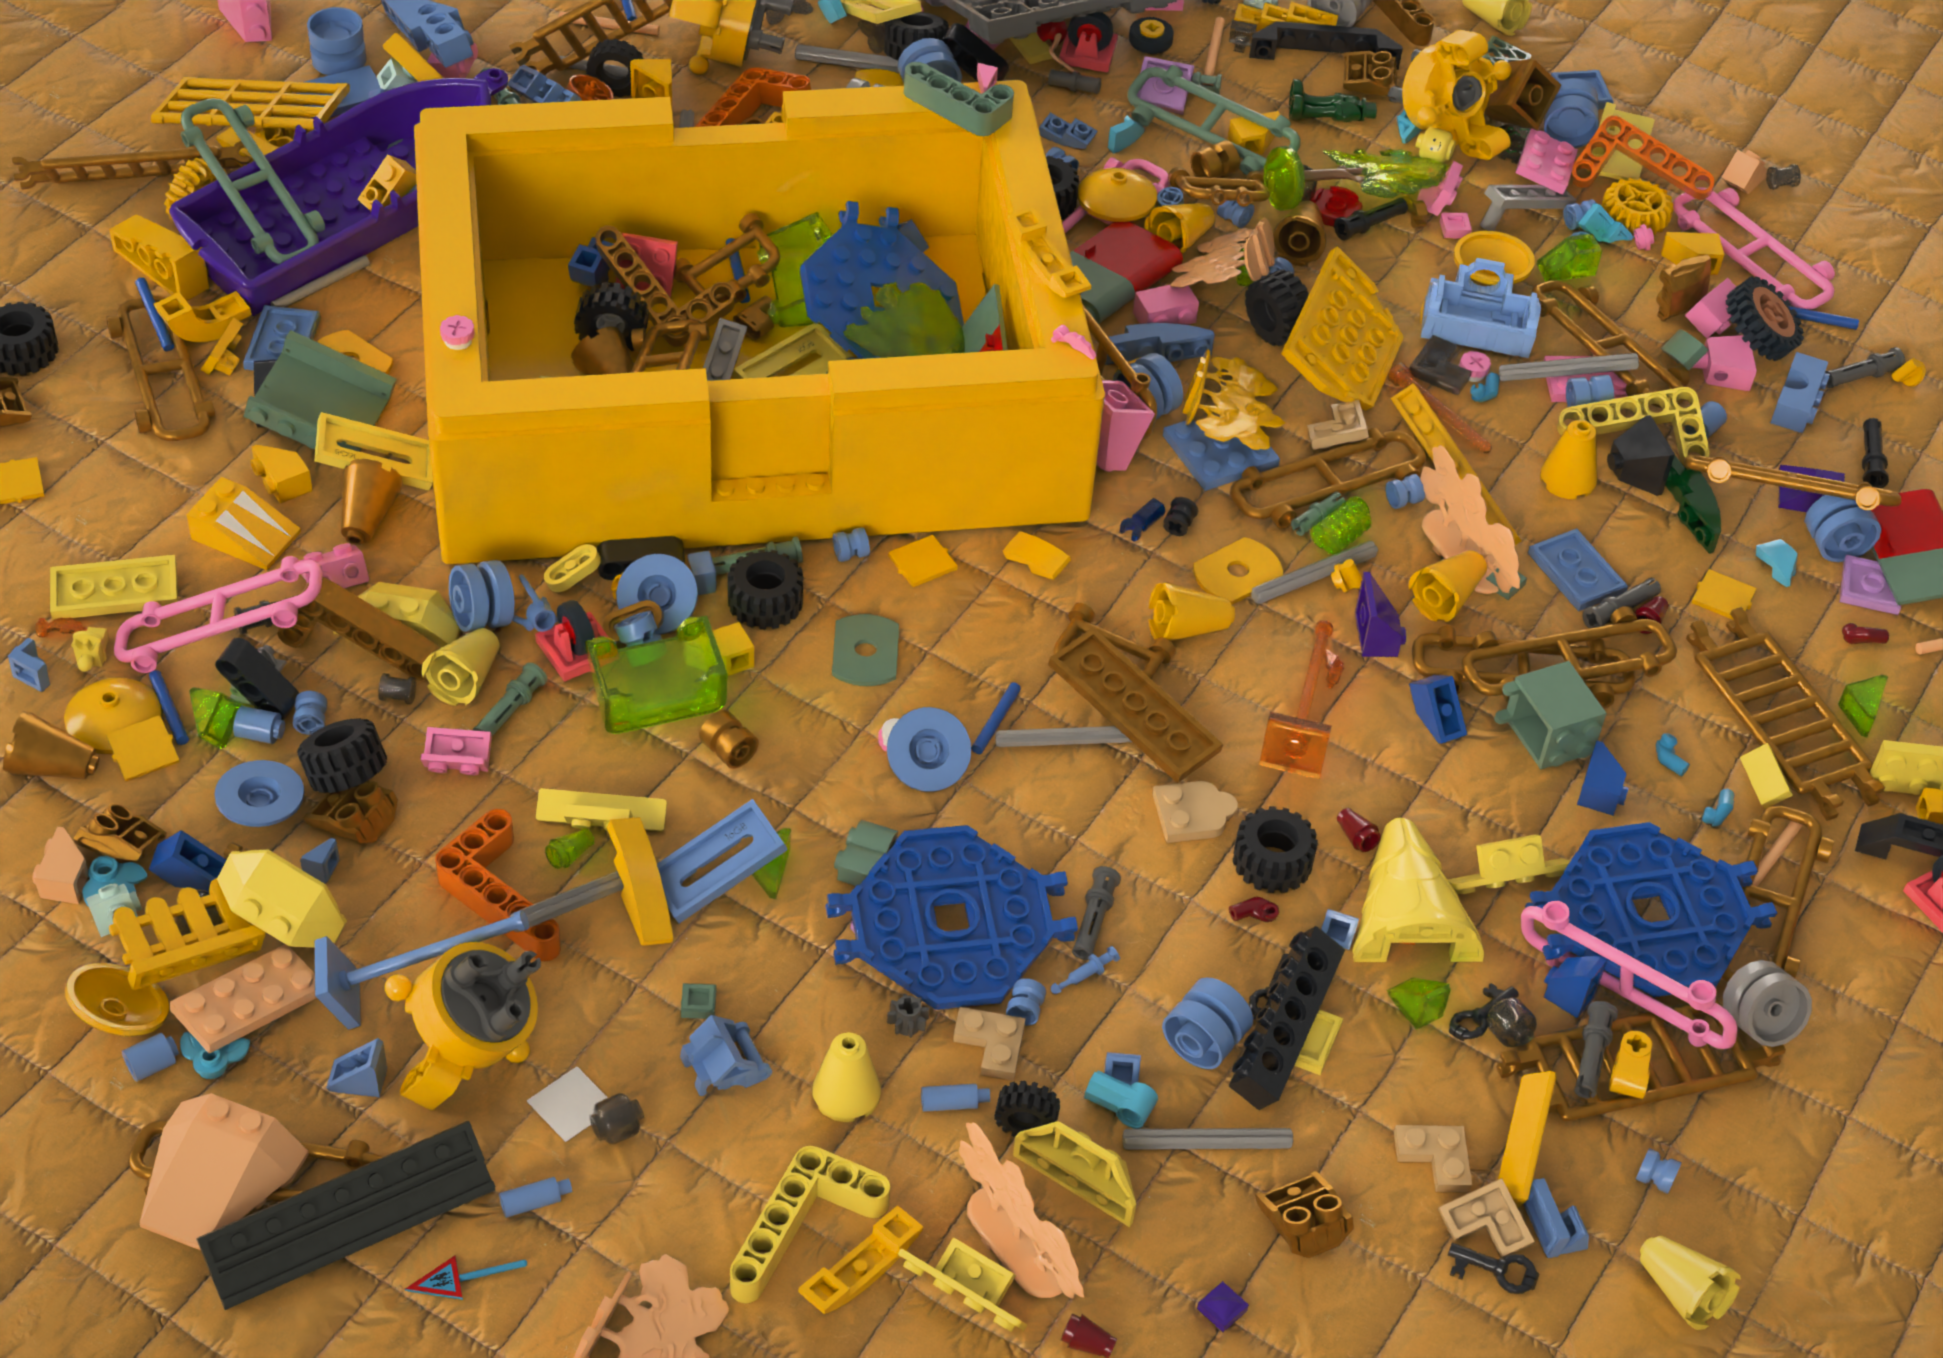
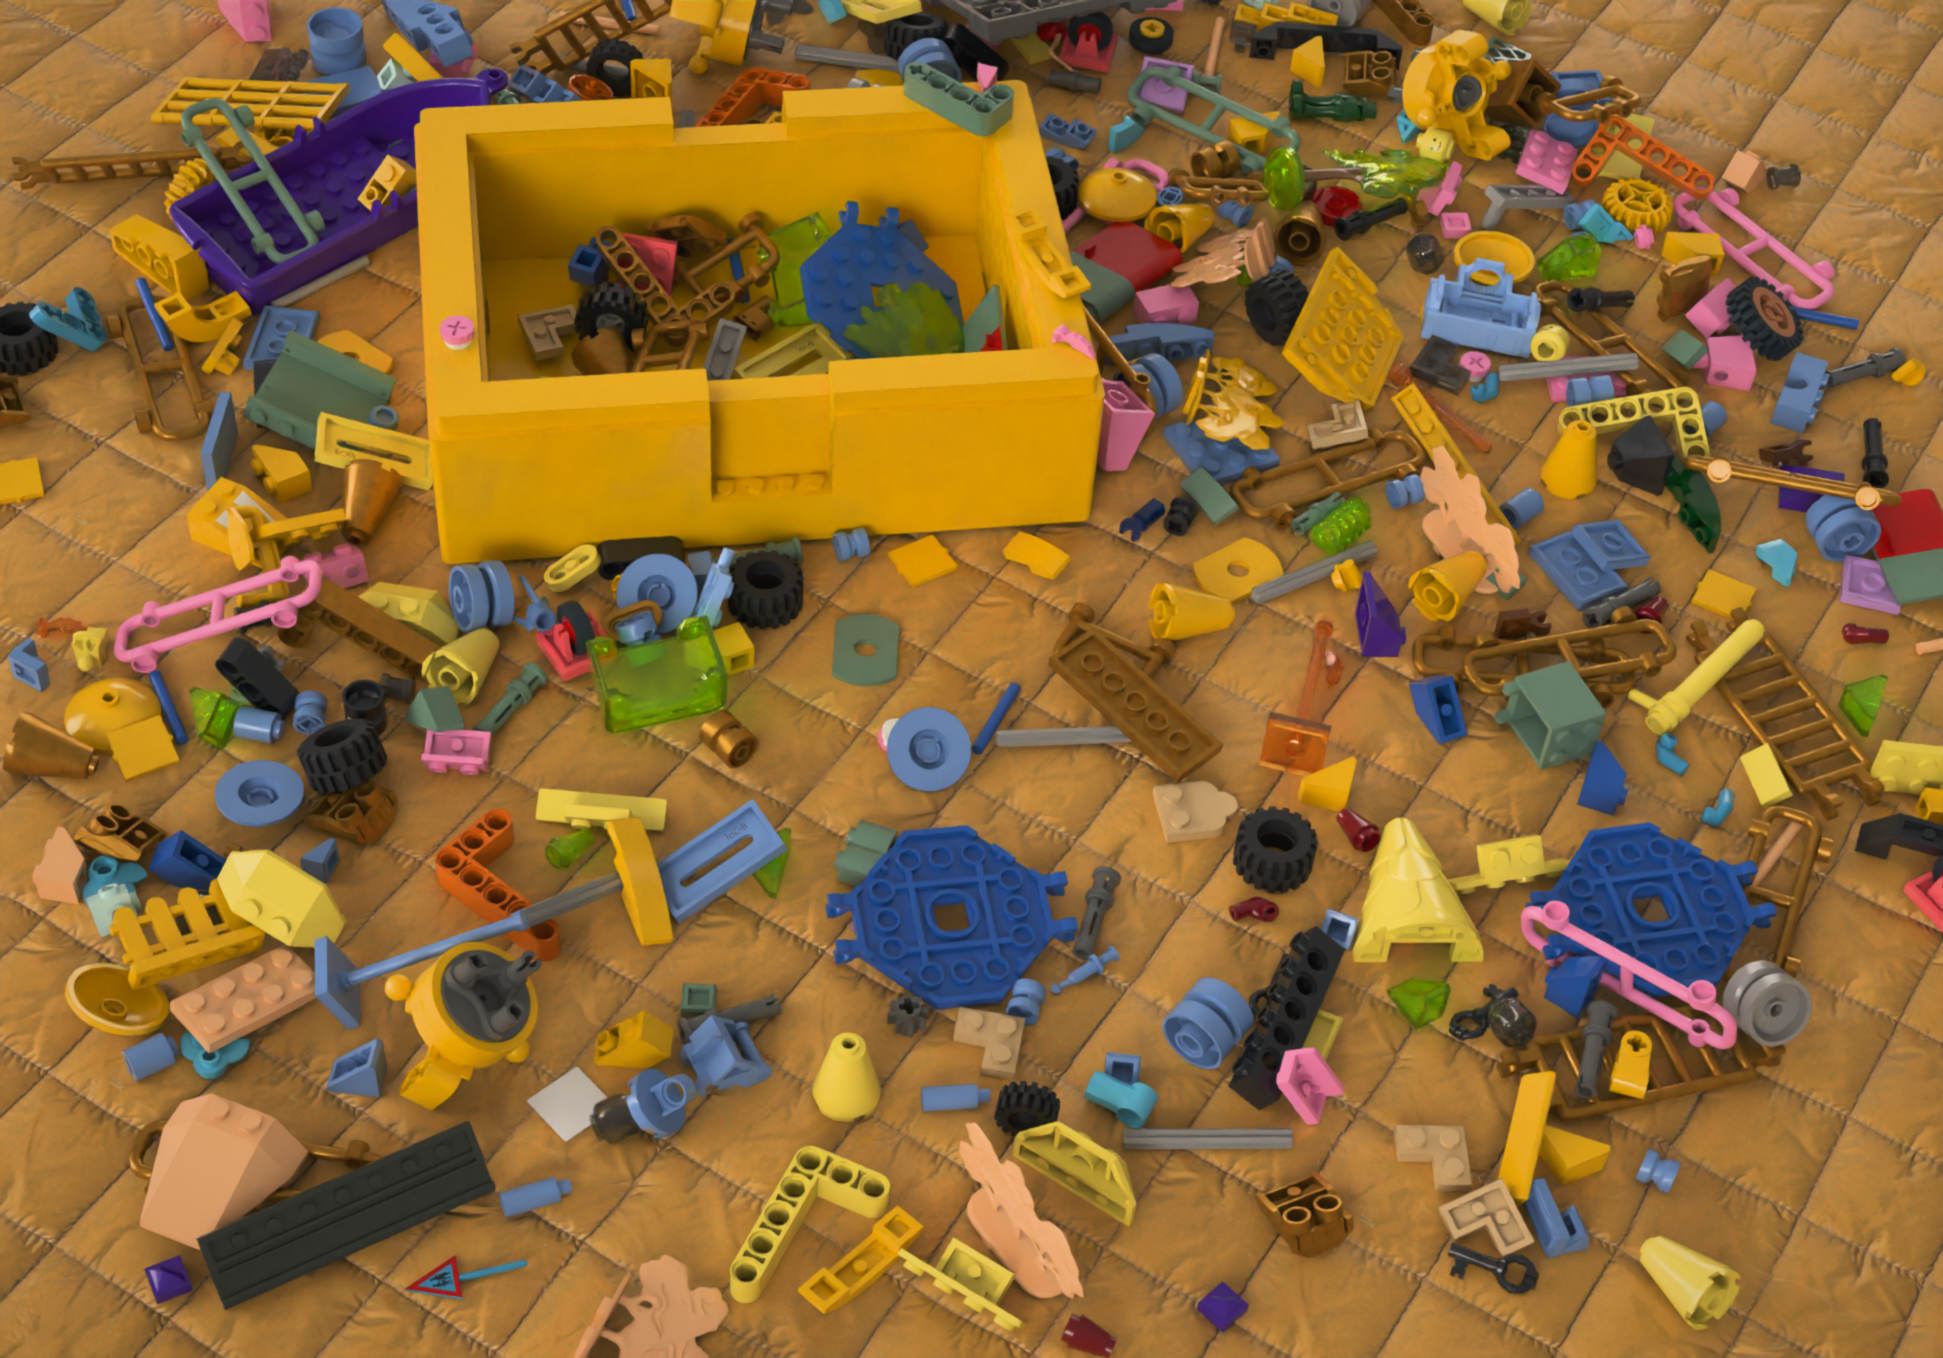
(79, 326): none -> dark azure beam
(112, 586): light yellow plate -> none
(168, 1279): none -> dark purple tile
(219, 440): none -> tile
(265, 538): none -> yellow plate
(280, 65): none -> clear smoke plate
(365, 701): none -> black wheel
(384, 417): none -> tile
(435, 710): none -> sand green slope
(543, 330): none -> tan plate
(634, 1043): none -> yellow slope
(658, 1102): none -> medium blue tile
(690, 233): none -> pearl gold slope
(715, 589): none -> light blue plate
(745, 1012): none -> dark grey pin
(1209, 496): none -> sand green slope
(1306, 1082): none -> bright pink bracket
(1309, 61): none -> yellow slope
(1329, 786): none -> yellow slope
(1425, 253): none -> clear smoke head
(1516, 623): none -> reddish brown plate
(1522, 507): none -> medium blue brick
(1550, 343): none -> light yellow head
(1571, 1155): none -> yellow slope
(1595, 299): none -> black pin
(1609, 87): none -> pearl gold bar
(1610, 545): none -> medium blue tile
(1676, 705): none -> light yellow cylinder
(1782, 453): none -> reddish brown plate

